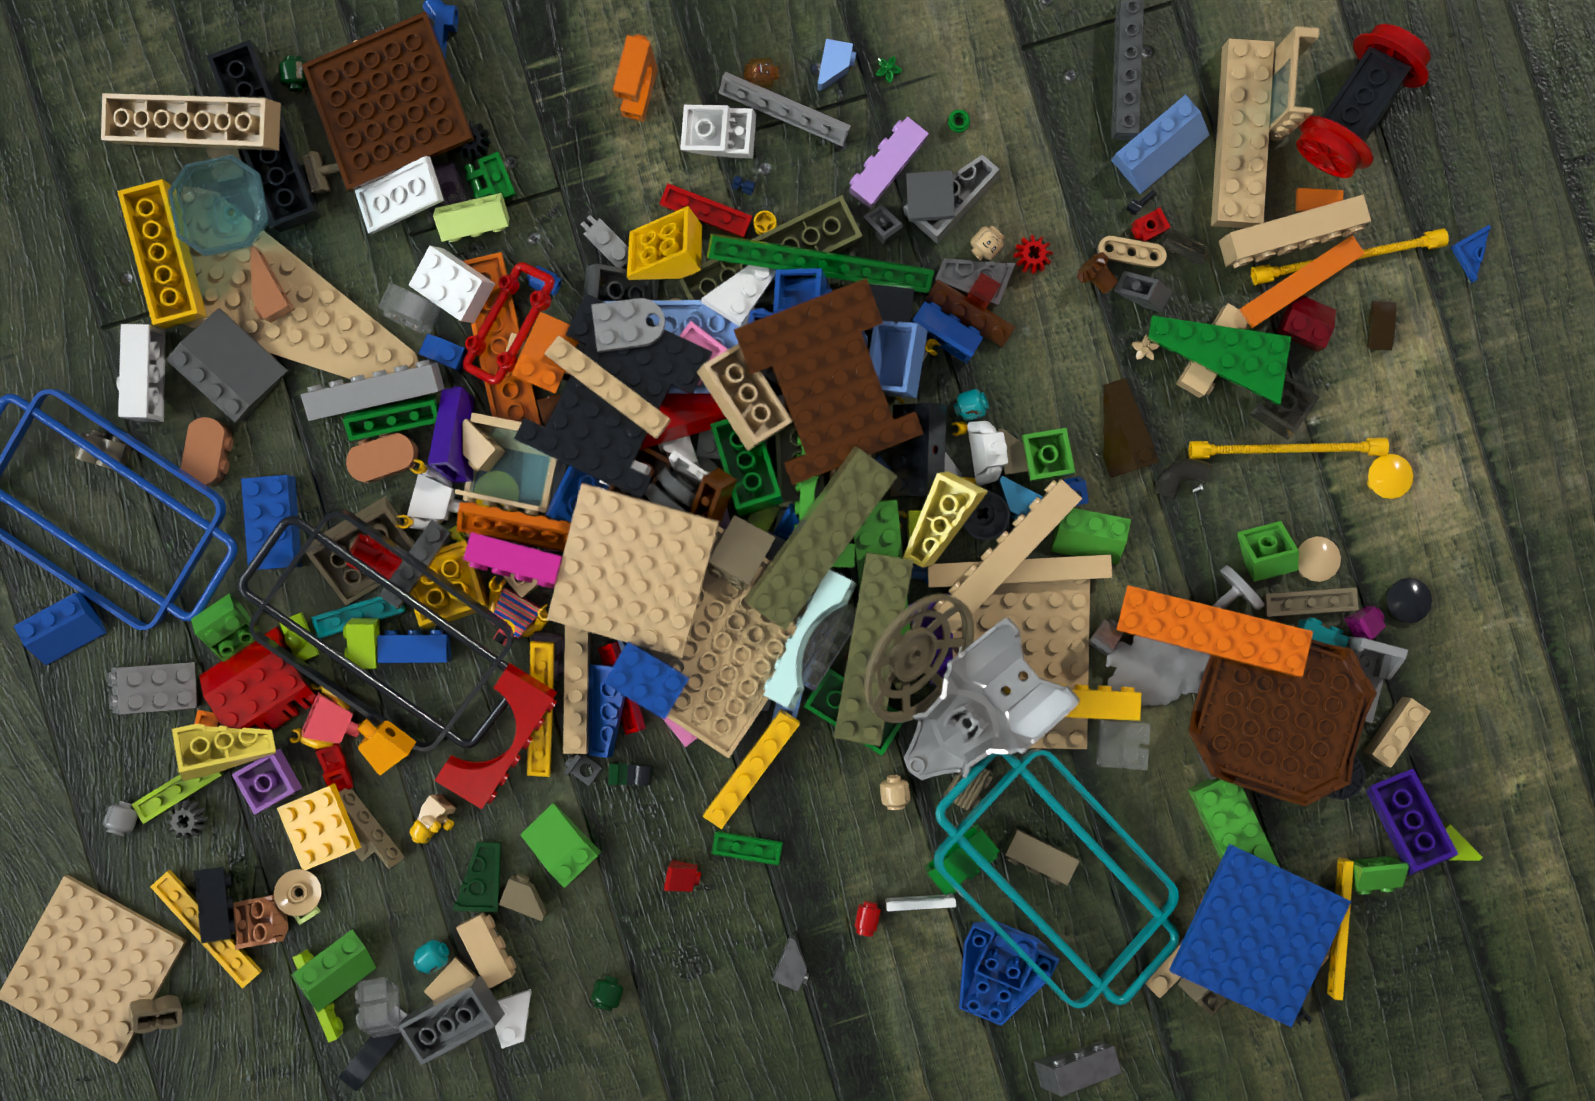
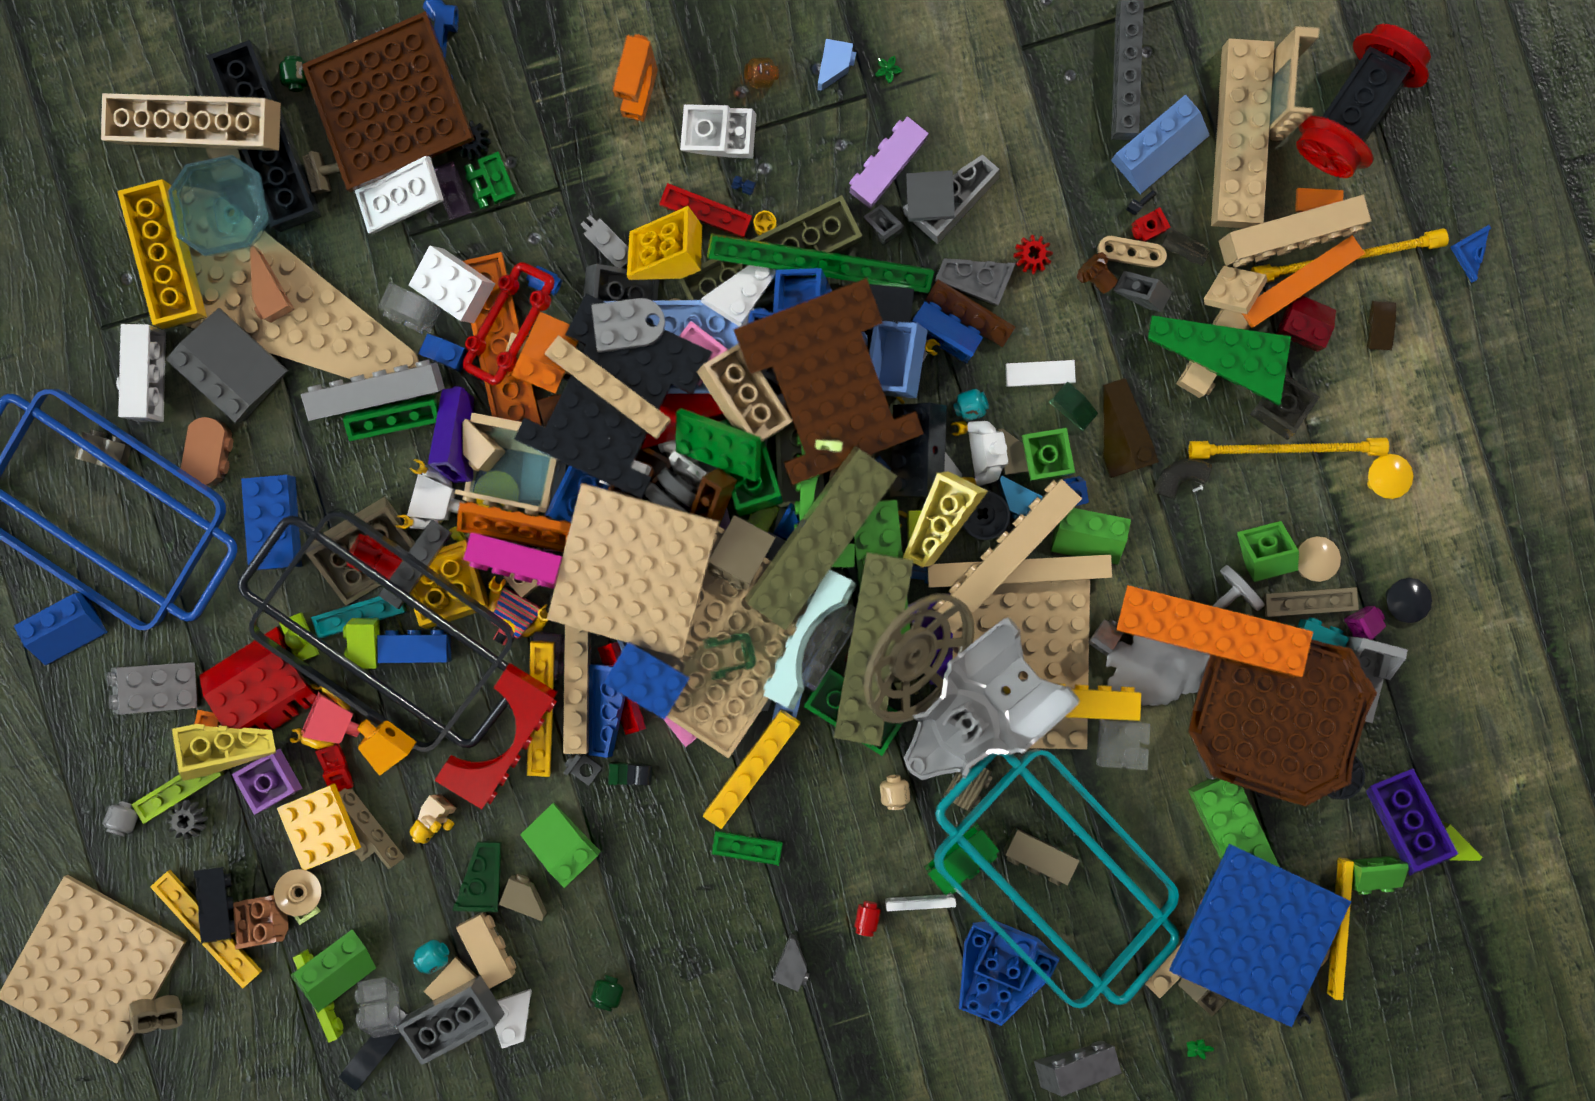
(224, 627): bright green slope -> none
(381, 457): nougat brick -> none
(471, 217): yellowish green brick -> none
(681, 876): red slope -> none
(718, 444): none -> green plate
(747, 650): none -> clear green piece
(784, 109): light grey tile -> none
(832, 445): none -> yellowish green tile
(961, 114): green plate -> none
(983, 290): clear red brick -> none
(987, 243): tan head -> none
(1040, 373): none -> white tile
(1074, 405): none -> clear green slope
(1144, 348): tan plant -> none
(1198, 1048): none -> green plant
(1235, 289): none -> tan plate
(1396, 731): tan brick -> none

